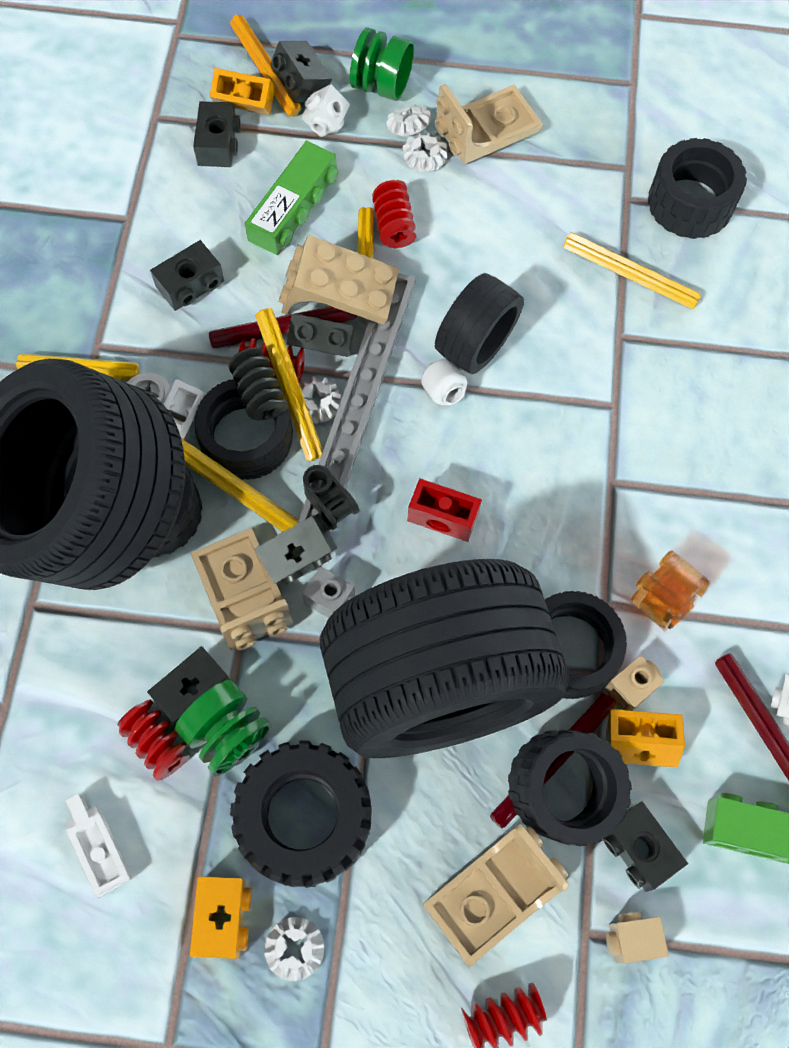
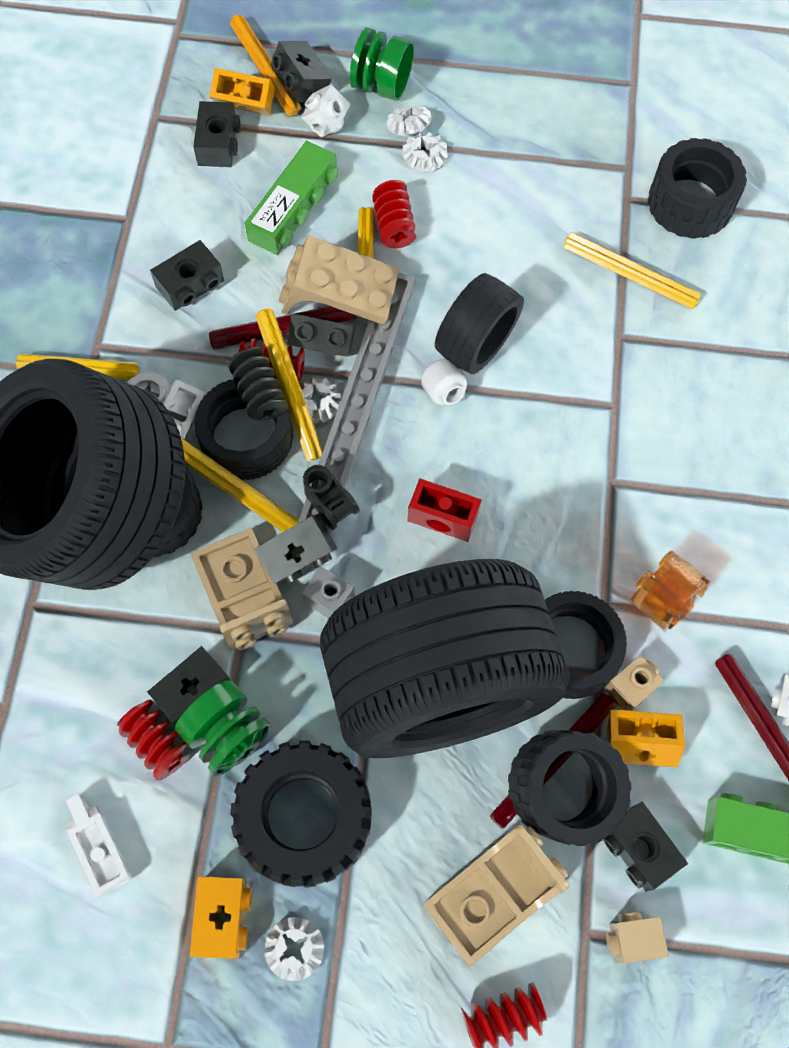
(484, 123): tan bracket -> none

